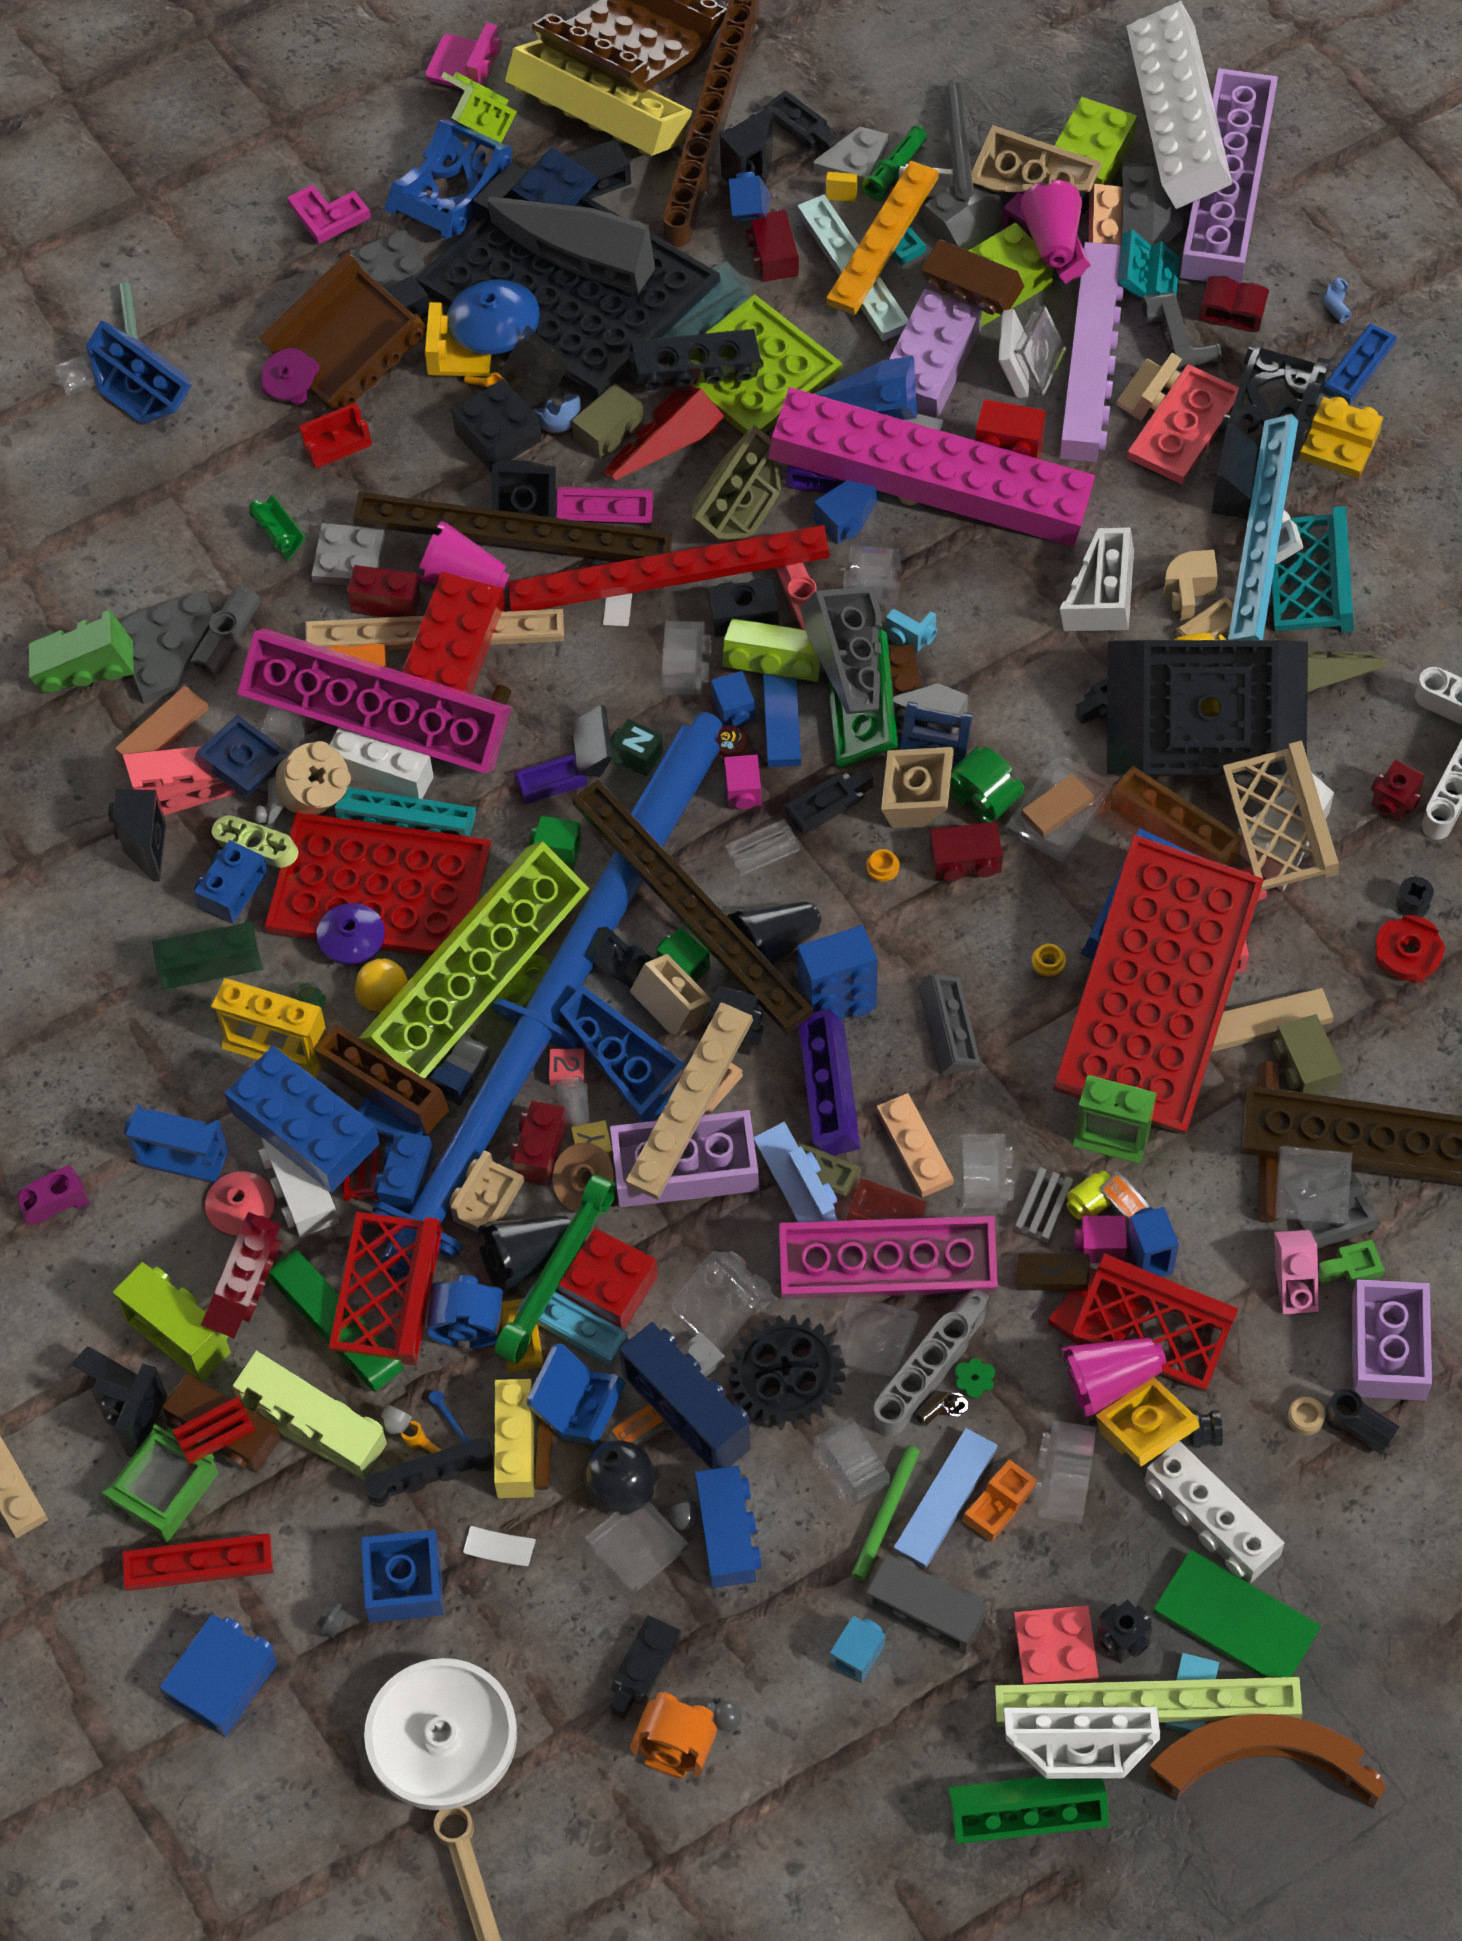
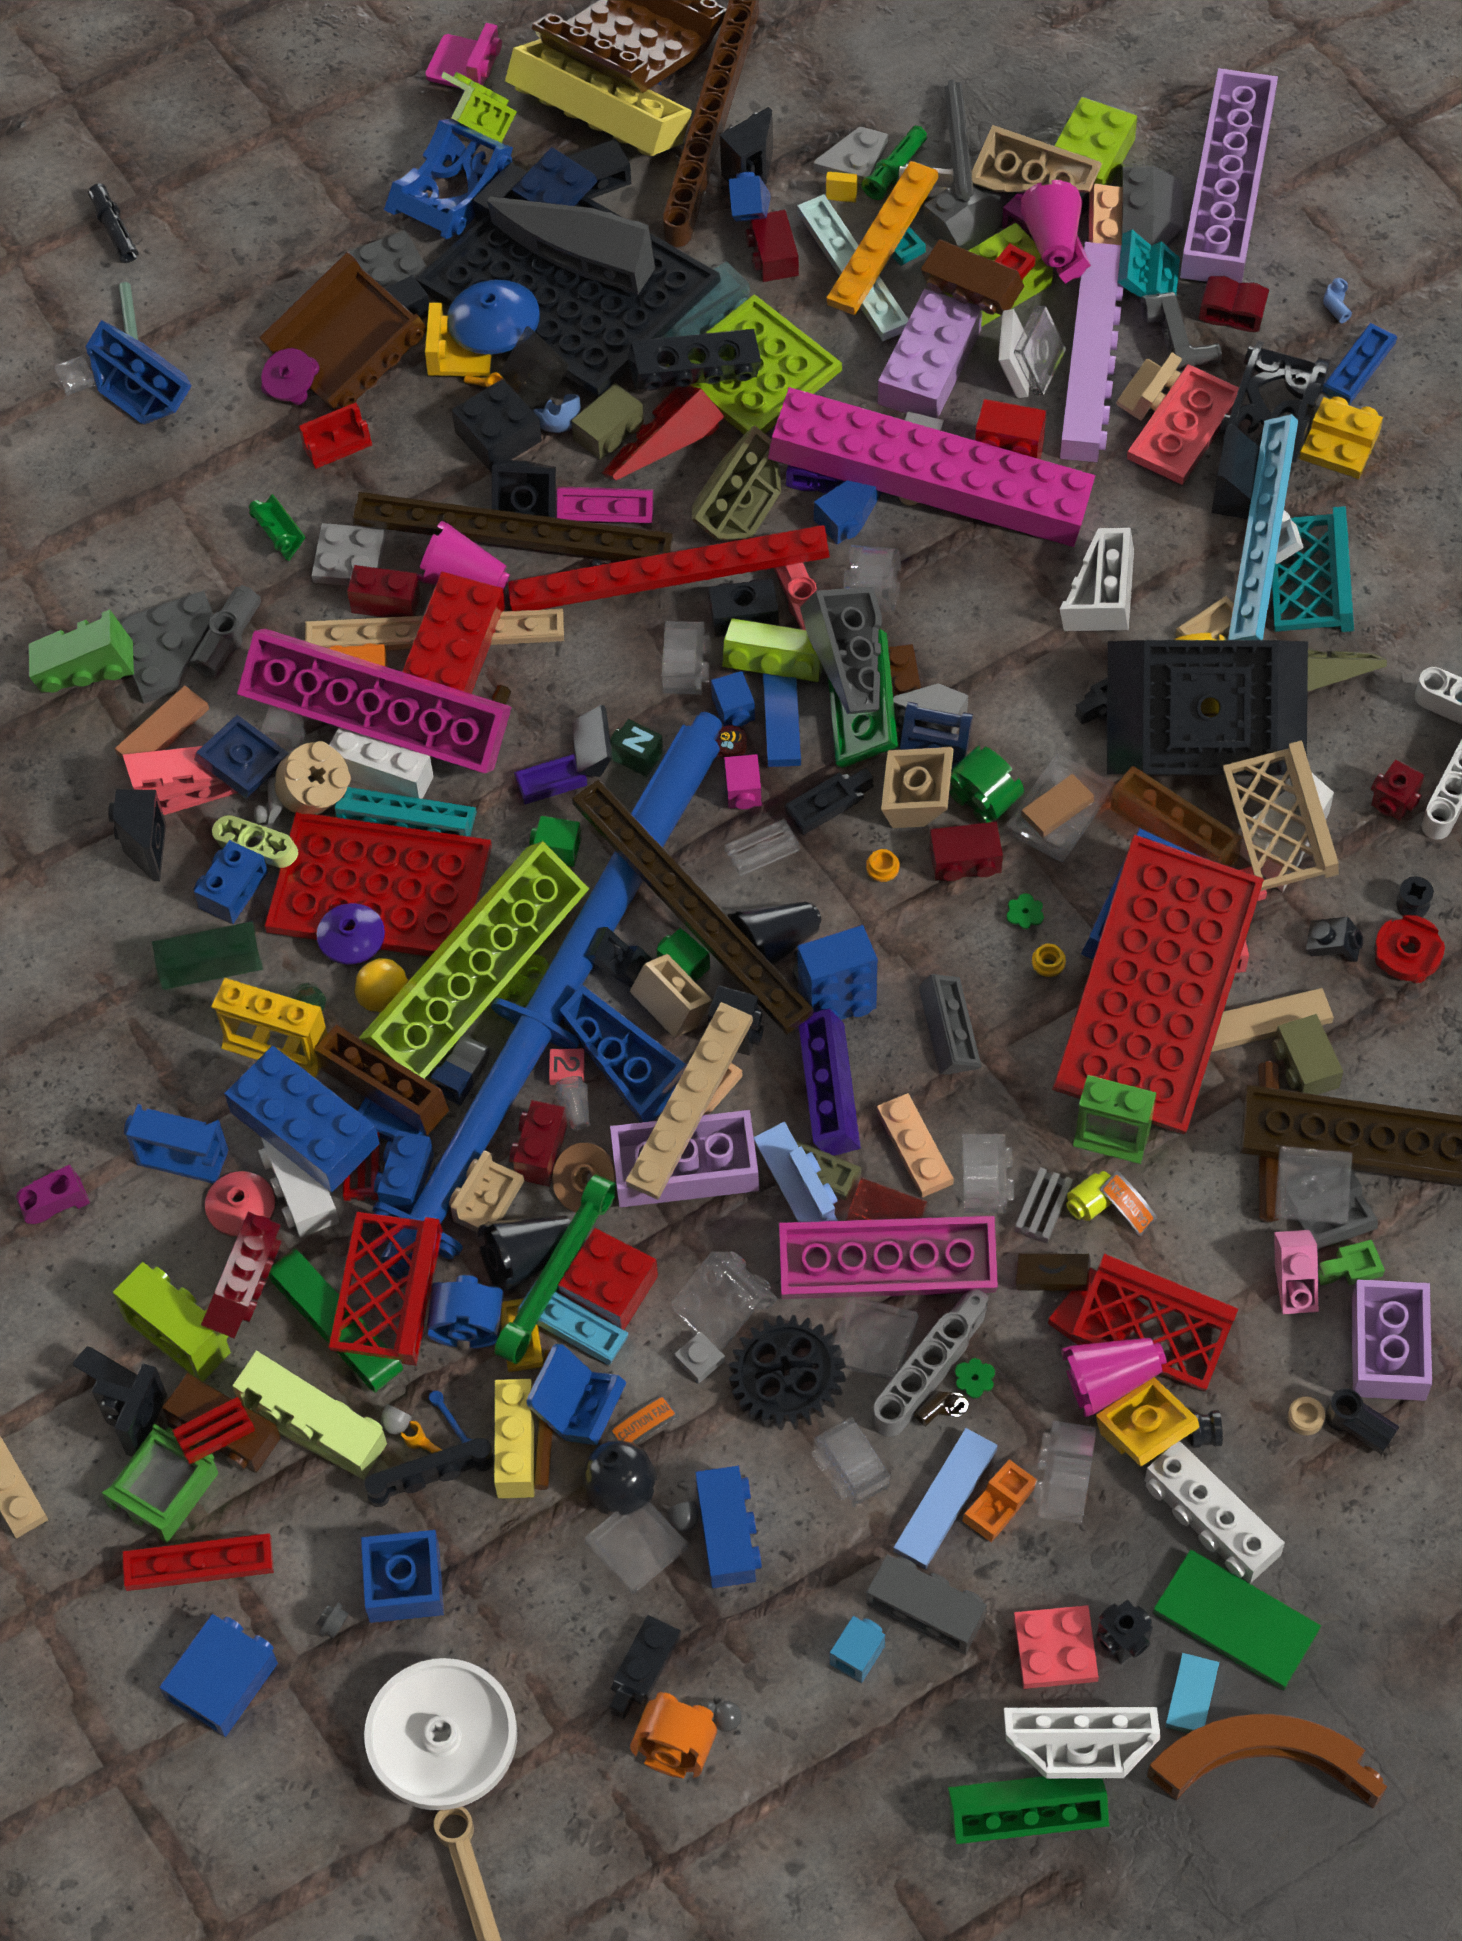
(108, 214): none -> black pin
(327, 219): dark pink plate -> none
(499, 1546): white sticker -> none
(593, 1133): light yellow tile -> none
(617, 610): white sticker -> none
(685, 1397): dark blue brick -> none
(801, 121): black hinge -> none
(882, 388): blue wedge -> none
(885, 1513): bright green piece -> none
(906, 631): medium azure bracket -> none
(1017, 260): none -> red plate
(1025, 904): none -> green plant
(1102, 1236): dark pink brick -> none
(1152, 1241): blue brick -> none
(1174, 1699): yellowish green plate -> none
(1178, 105): white brick -> none
(1190, 576): tan brick -> none
(1334, 937): none -> black bracket

